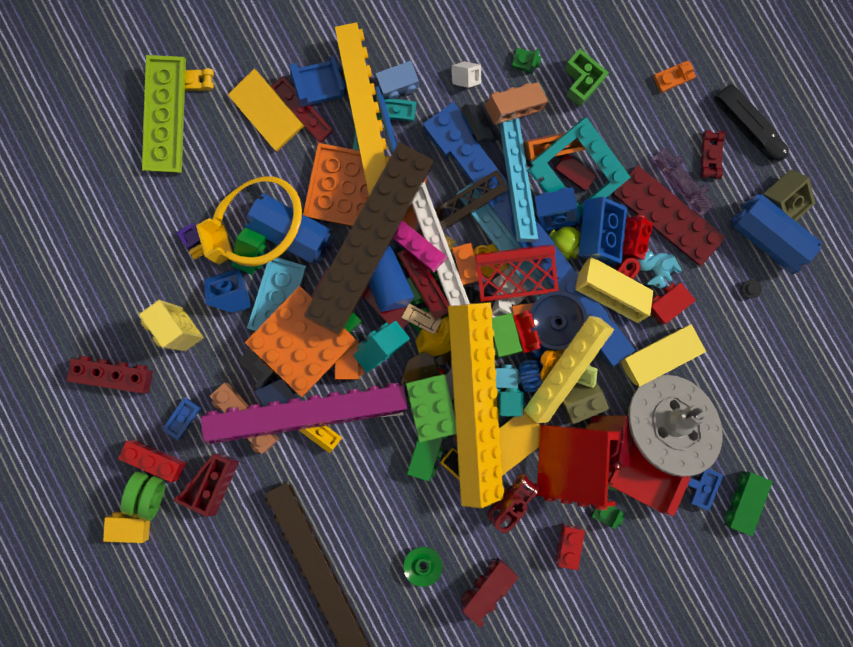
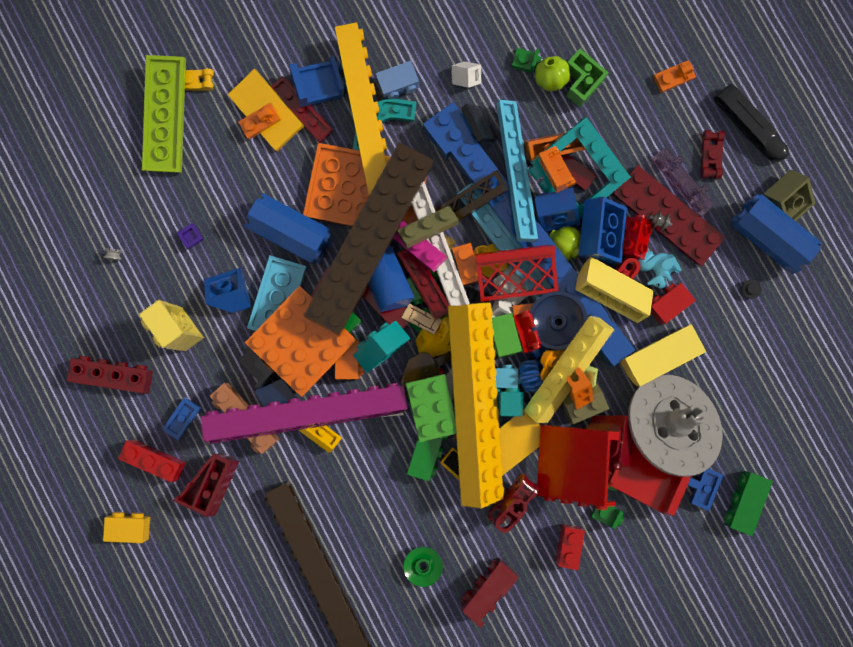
(112, 255): none -> light grey bush
(143, 496): bright green wheel -> none
(214, 237): yellow brick -> none
(249, 245): green brick -> none
(259, 121): none -> orange hinge
(385, 119): blue piece -> none
(428, 227): none -> olive plate
(515, 103): nougat brick -> none
(552, 73): none -> lime plant
(556, 169): none -> orange hinge
(581, 390): none -> orange hinge
(660, 220): none -> flat silver wheel

